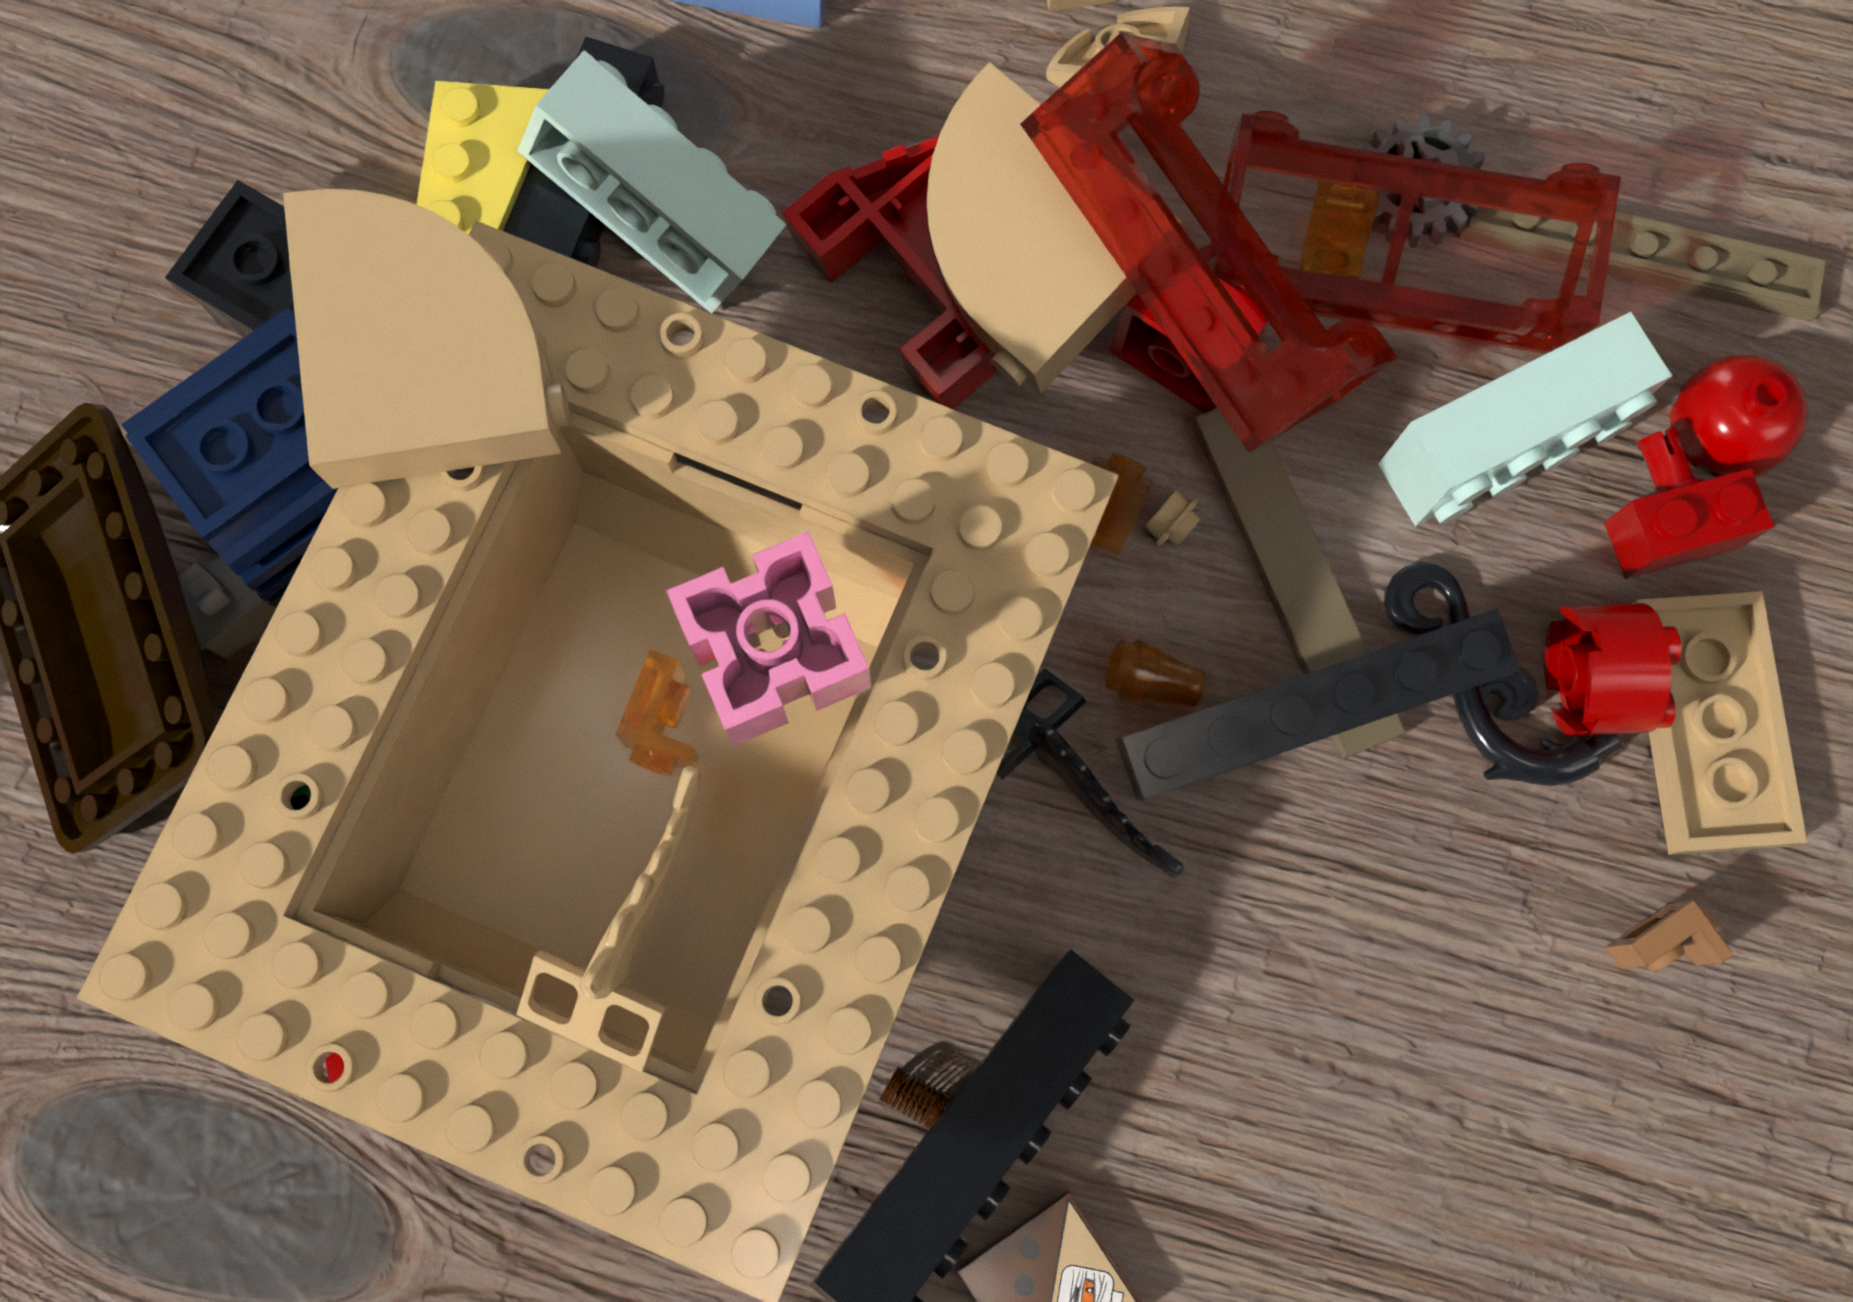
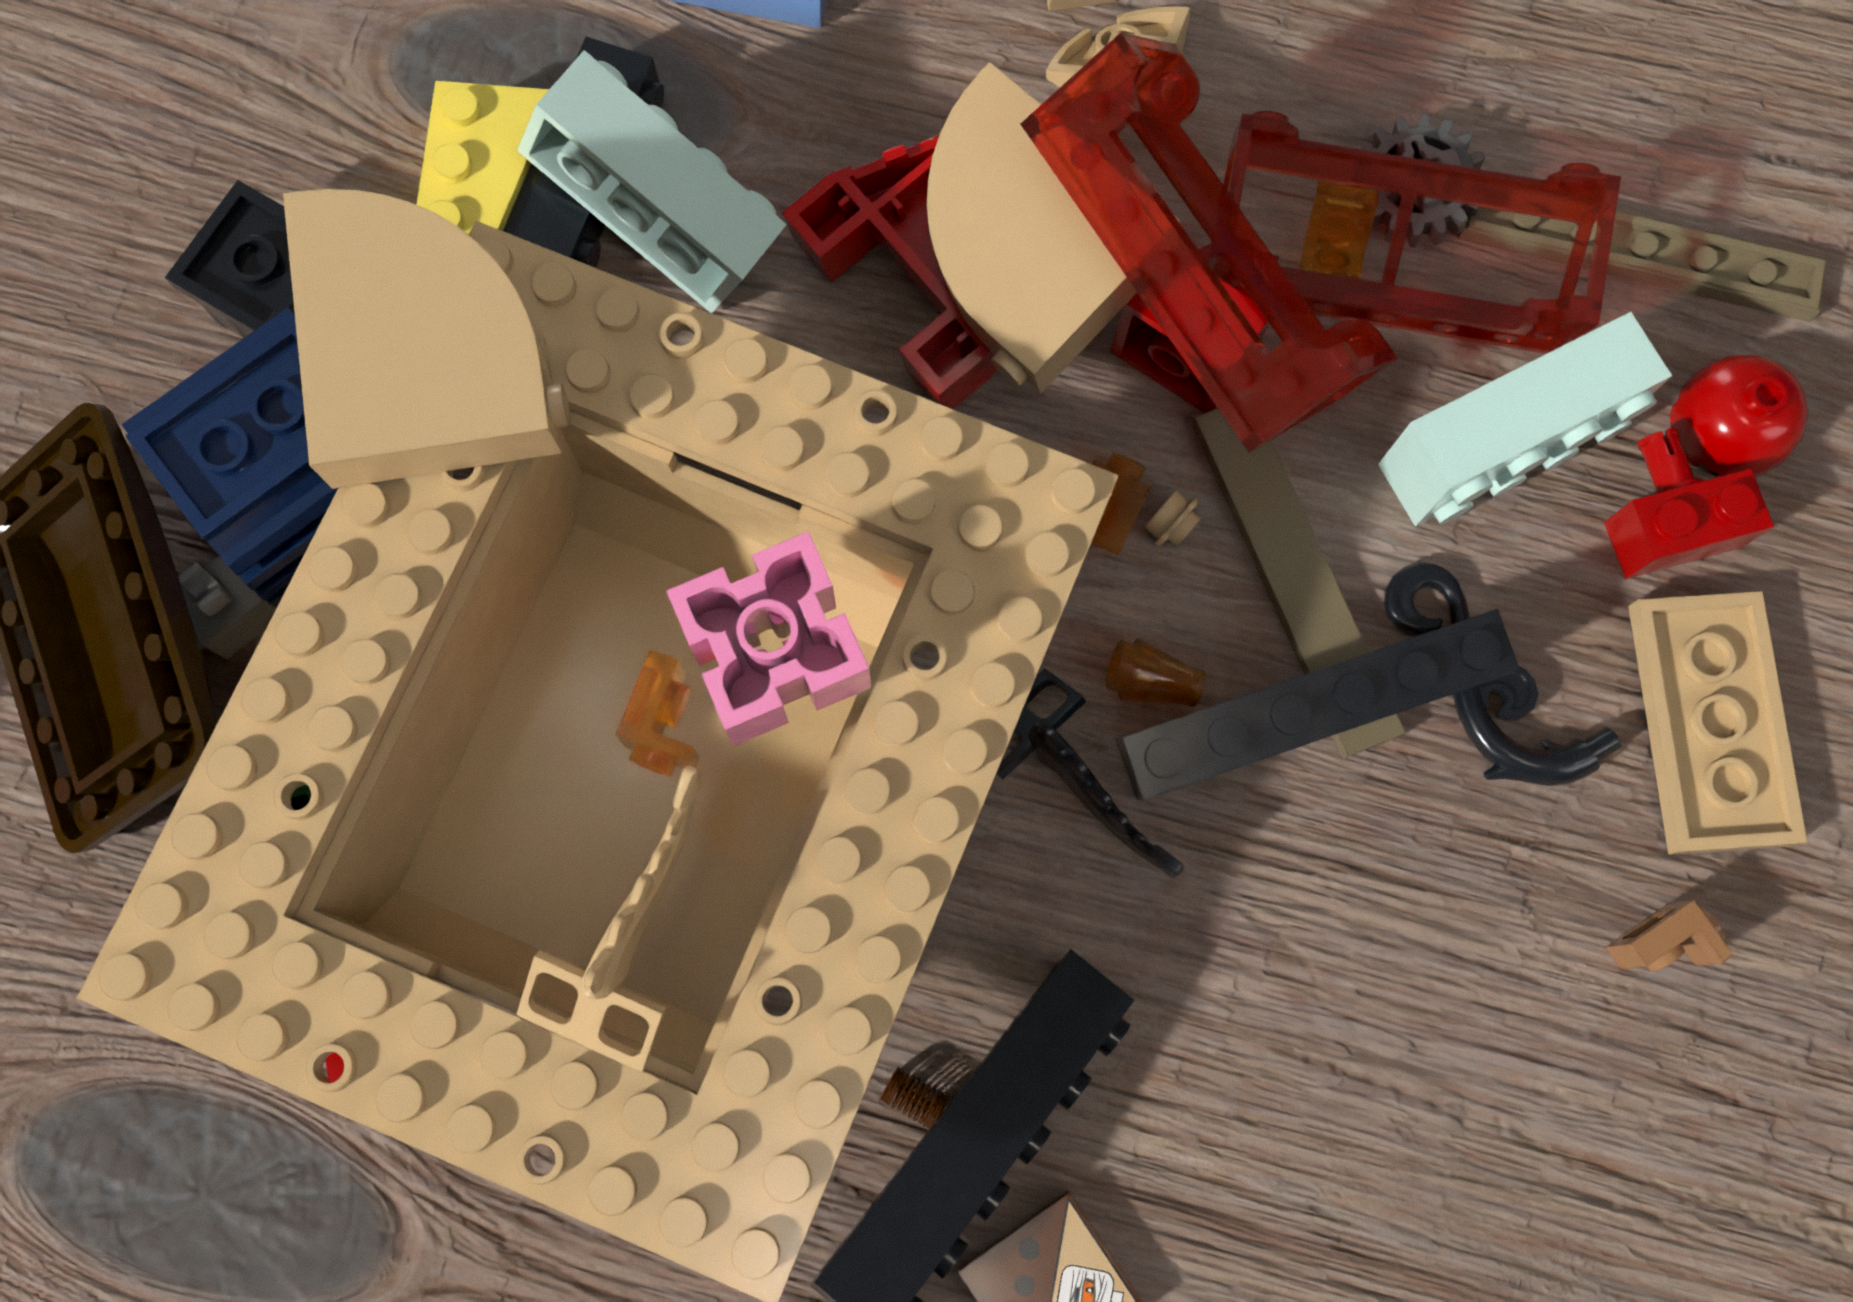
(1611, 669): red brick -> none

